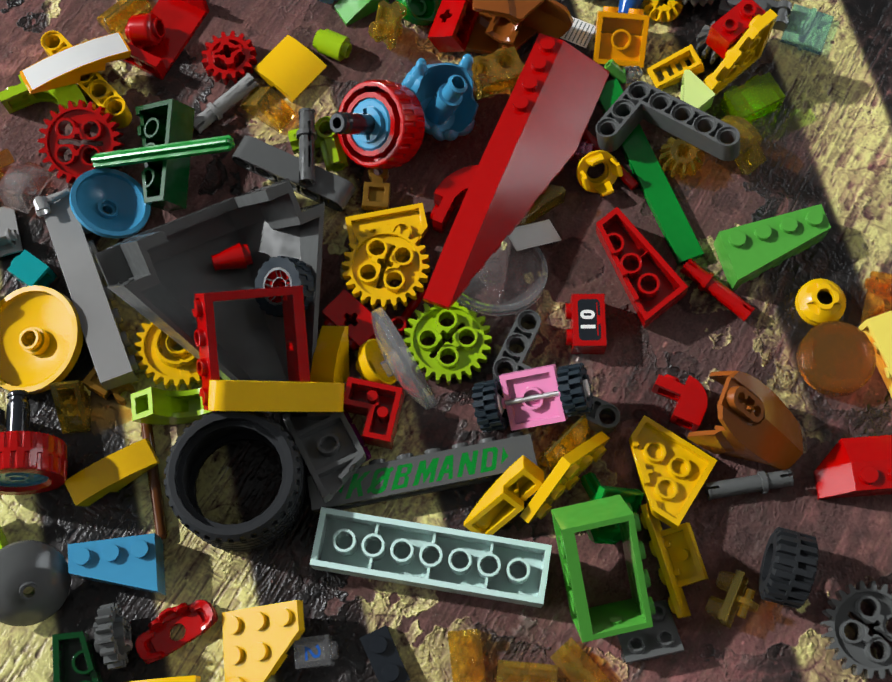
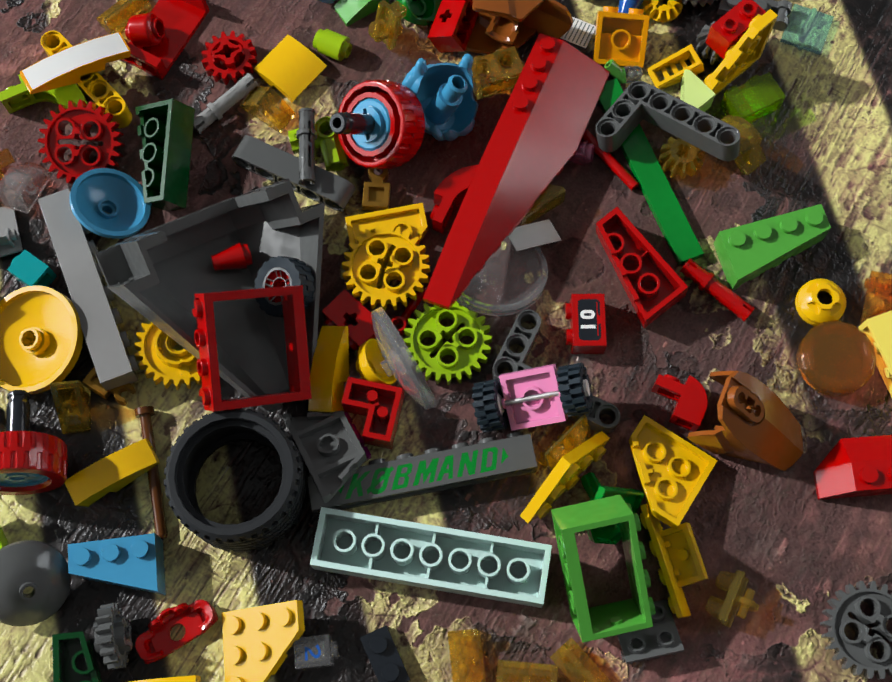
(42, 203): light grey hand -> none
(163, 152): green axle -> none
(167, 407): lime arch -> none
(275, 396): yellow beam -> none
(505, 497): yellow slope -> none
(604, 183): yellow piece -> none
(749, 484): dark grey pin -> none
(788, 567): black tyre -> none

